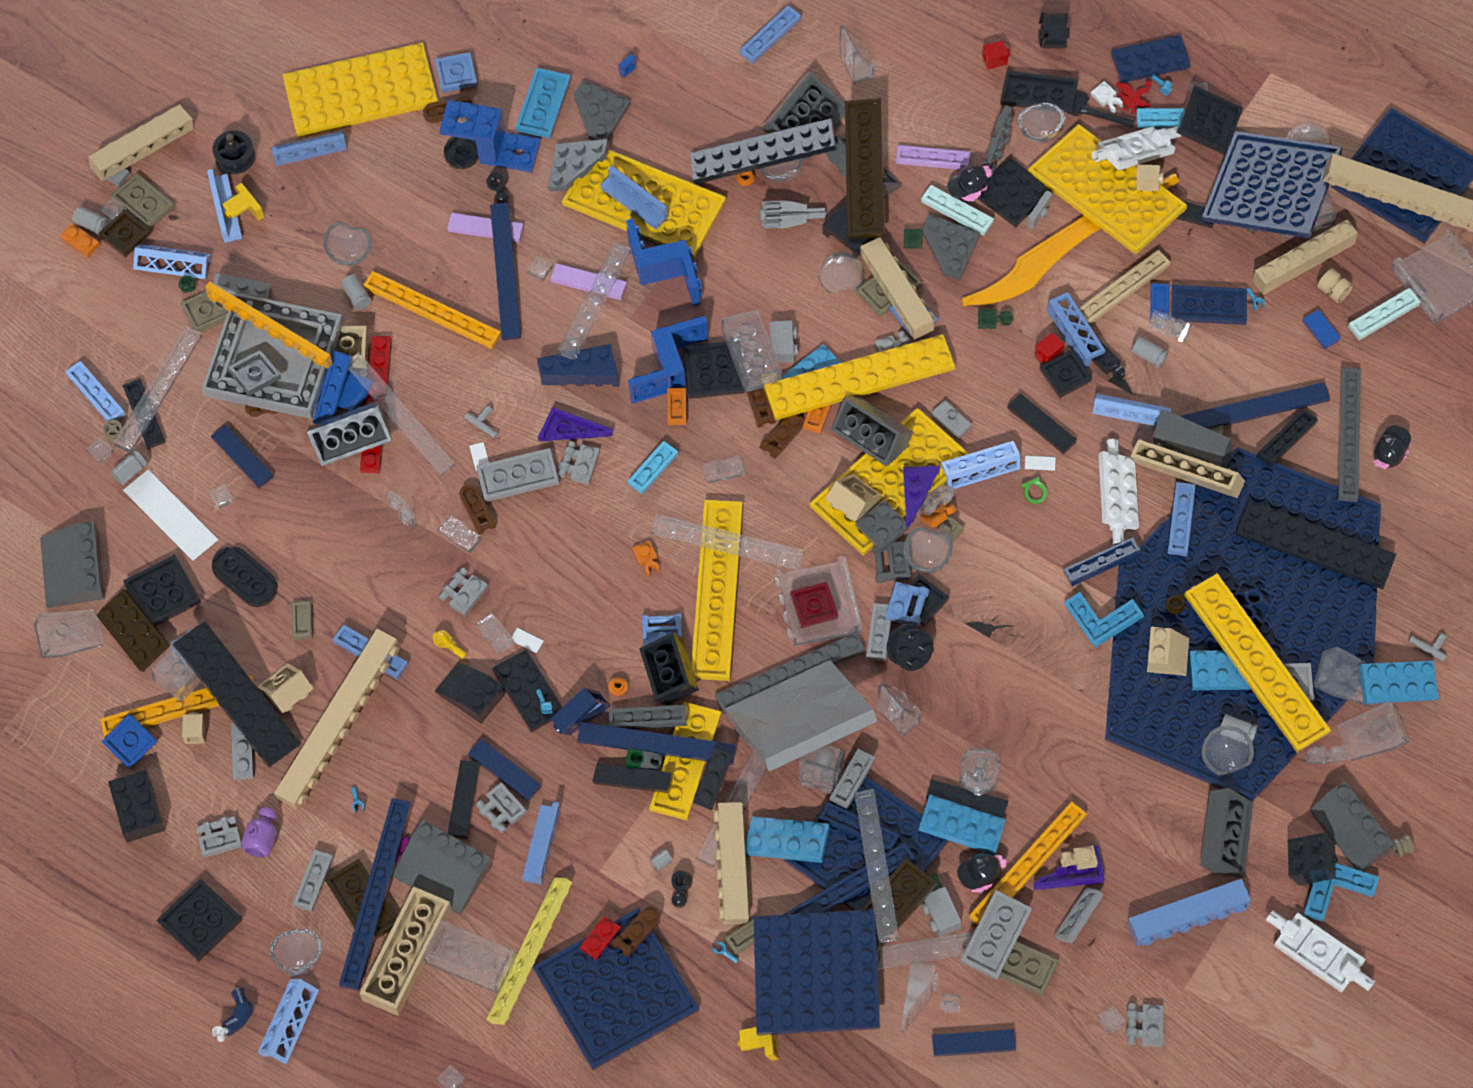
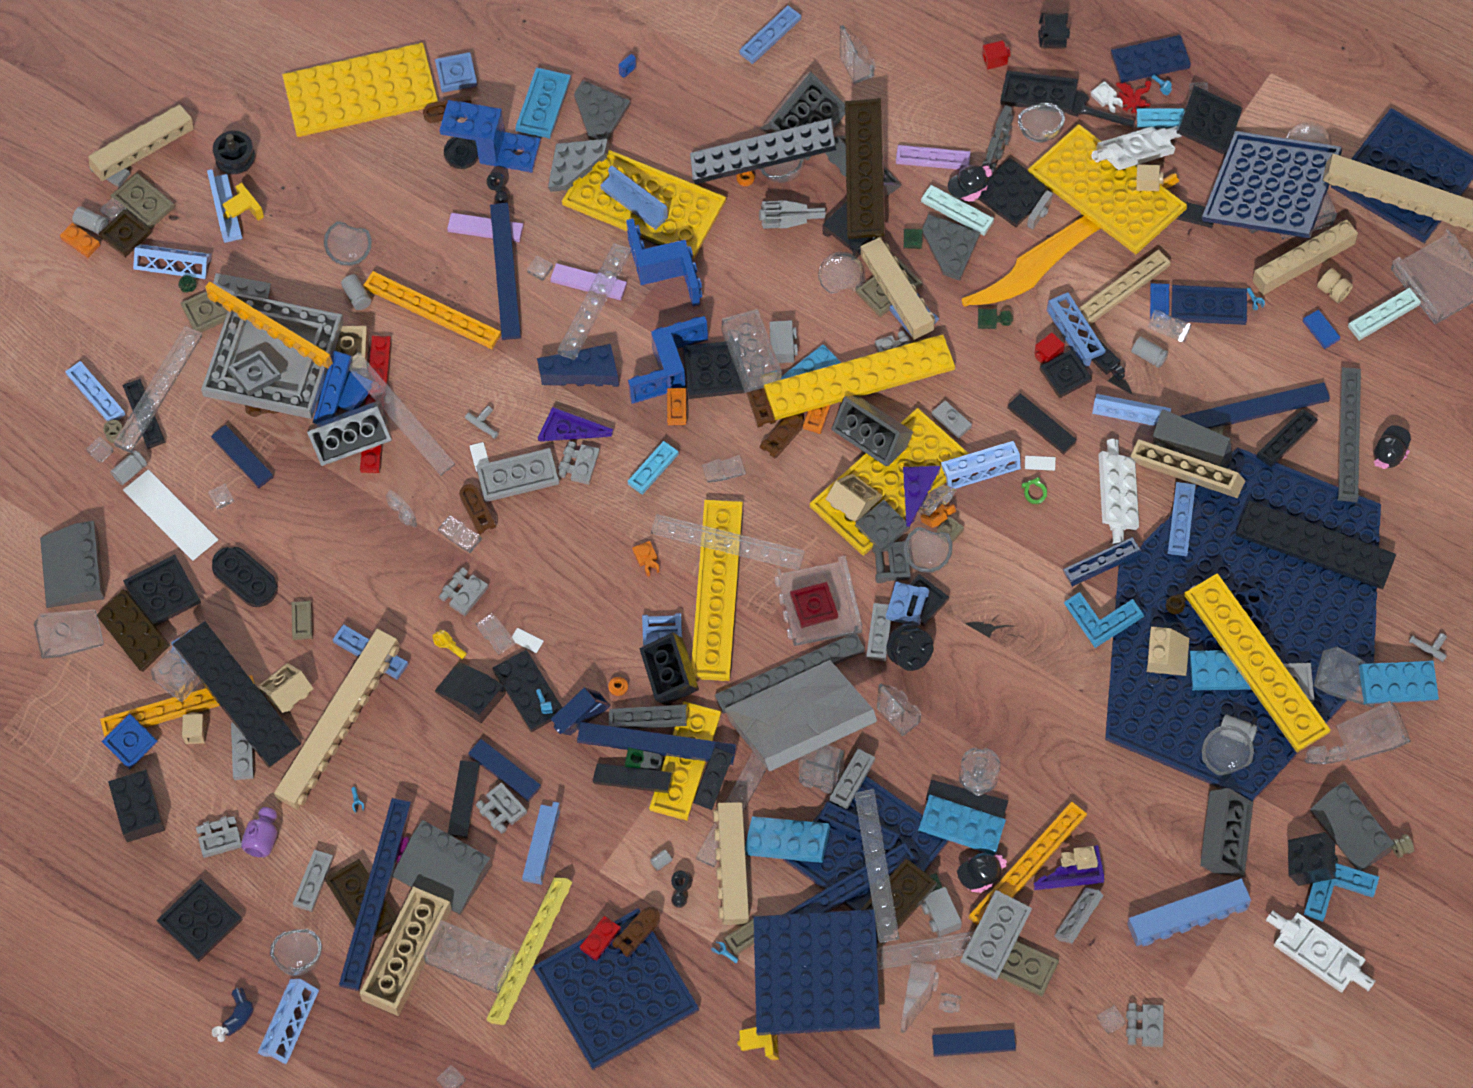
(309, 148): medium blue fence -> none

